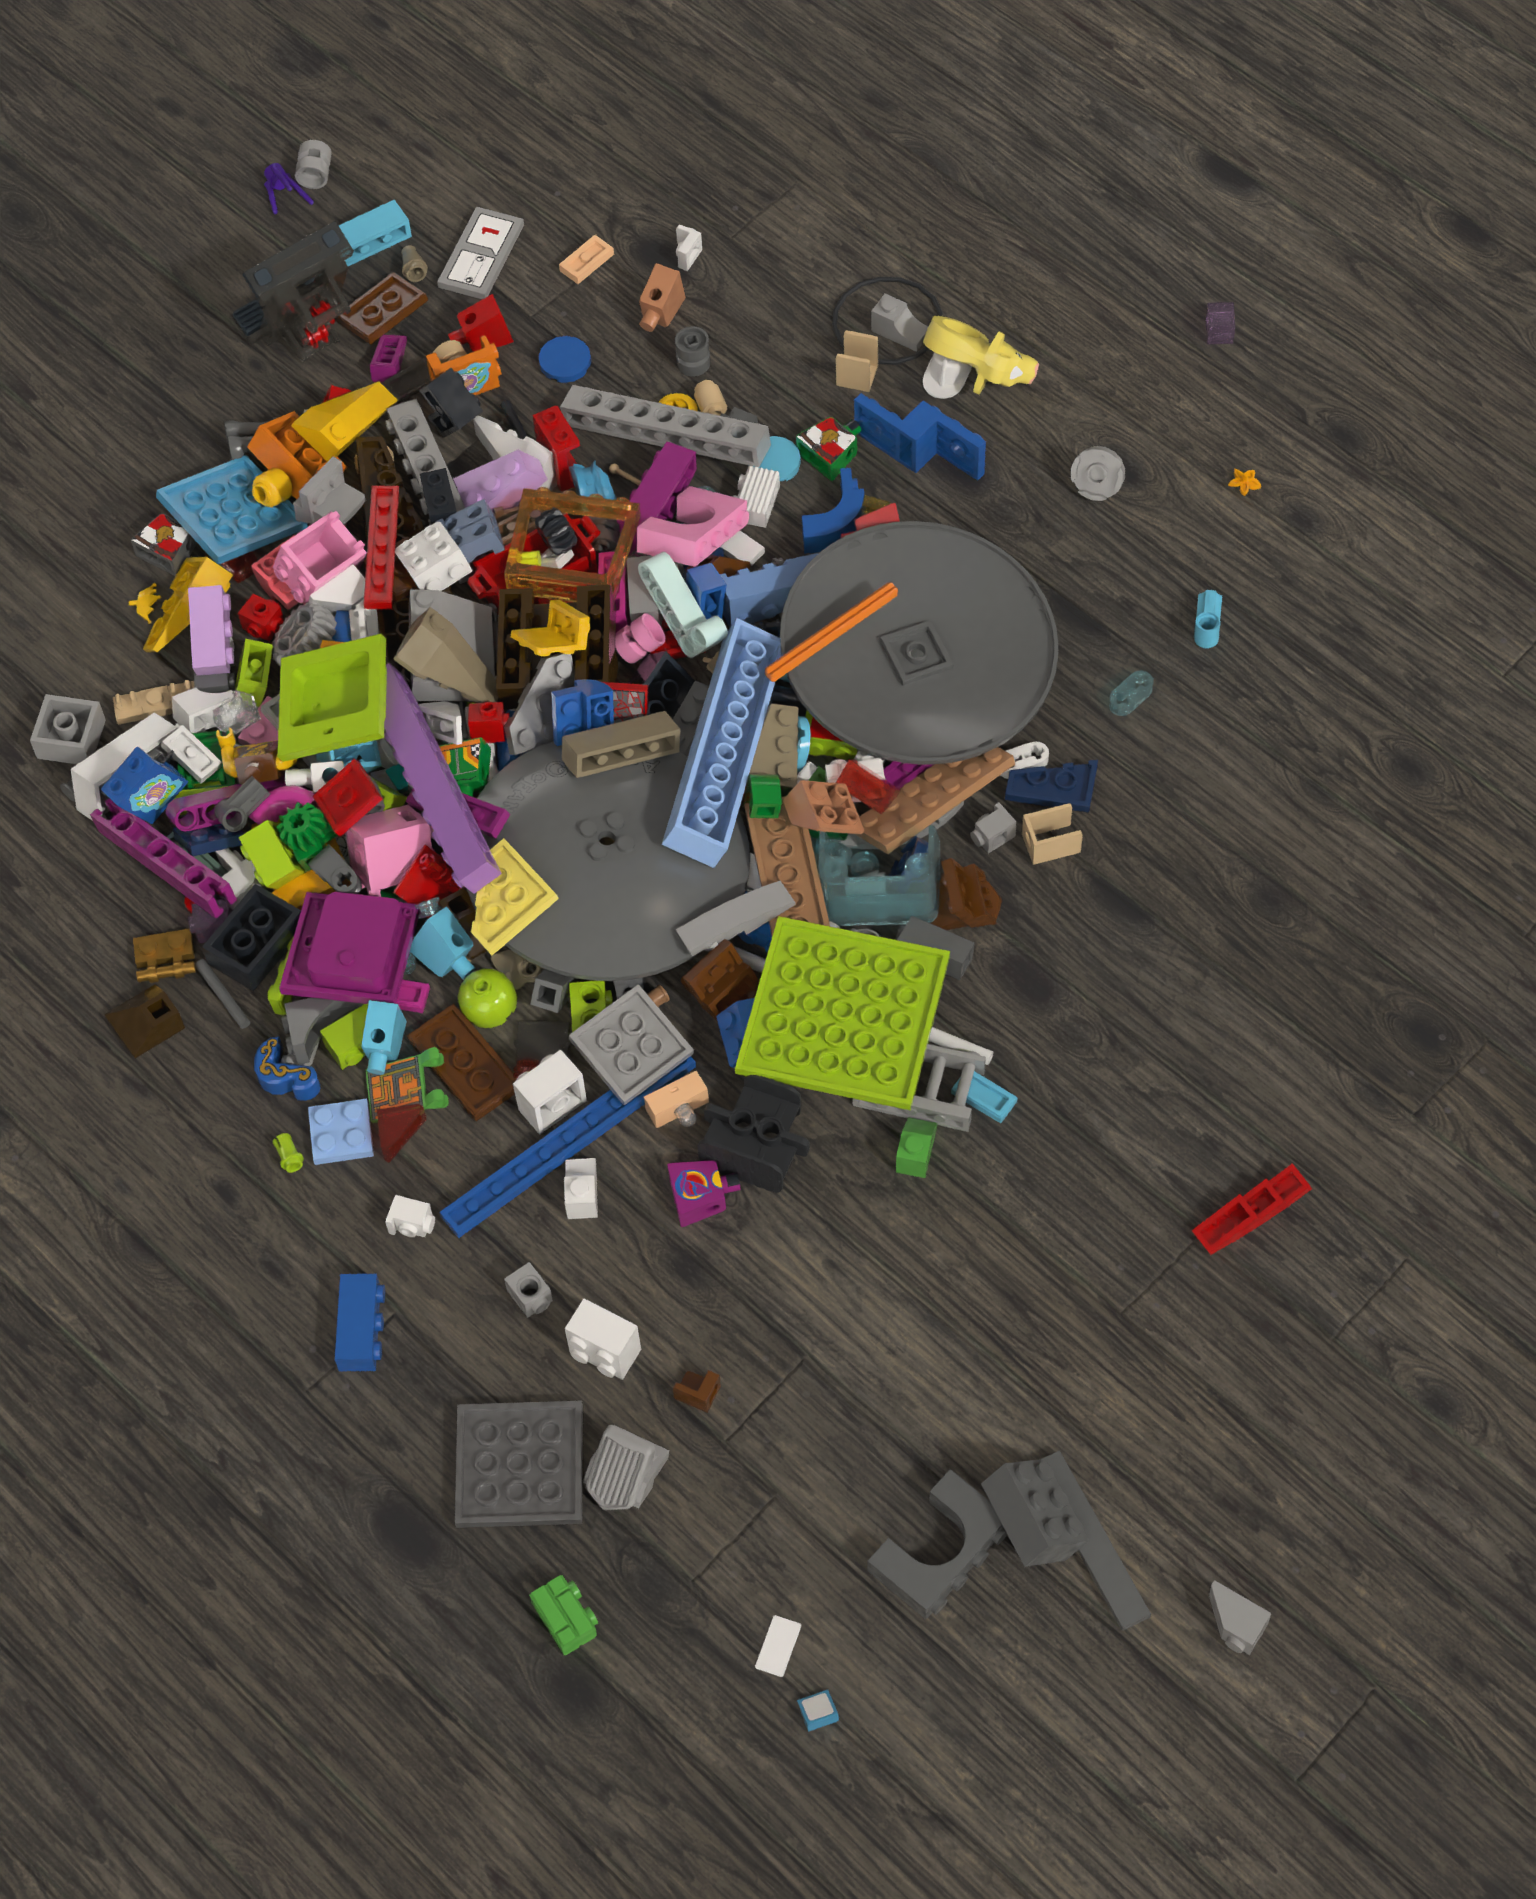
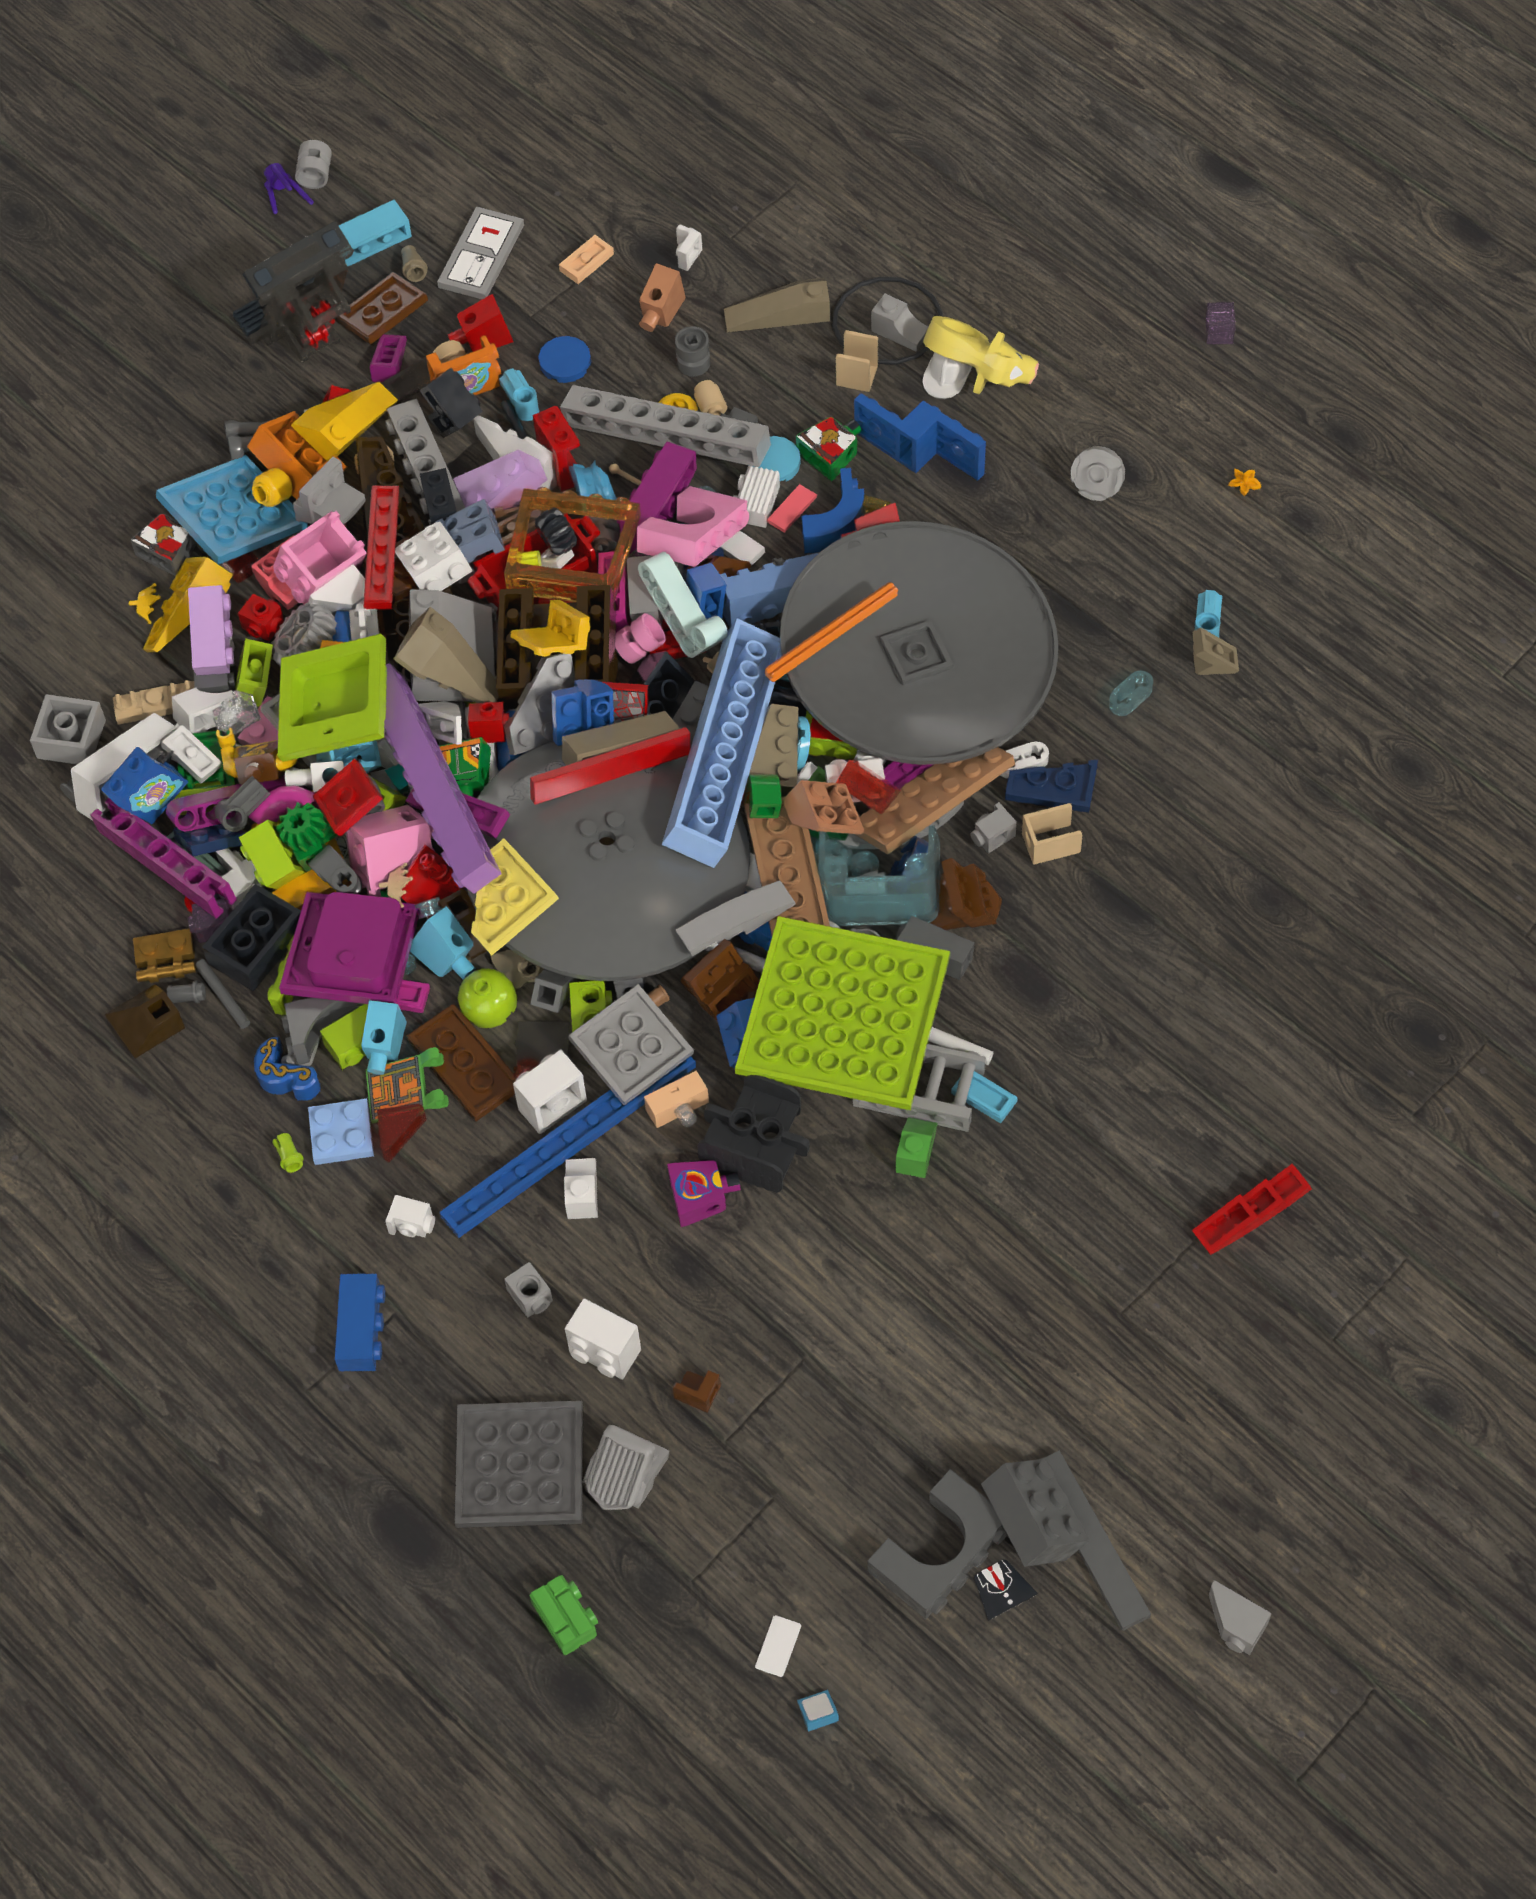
(187, 993): none -> dark grey pin
(396, 883): none -> tan piece
(520, 394): none -> medium azure piece
(609, 765): none -> red tile
(789, 305): none -> dark tan wedge
(792, 508): none -> coral piece
(1002, 1588): none -> black sticker
(1213, 654): none -> dark tan slope

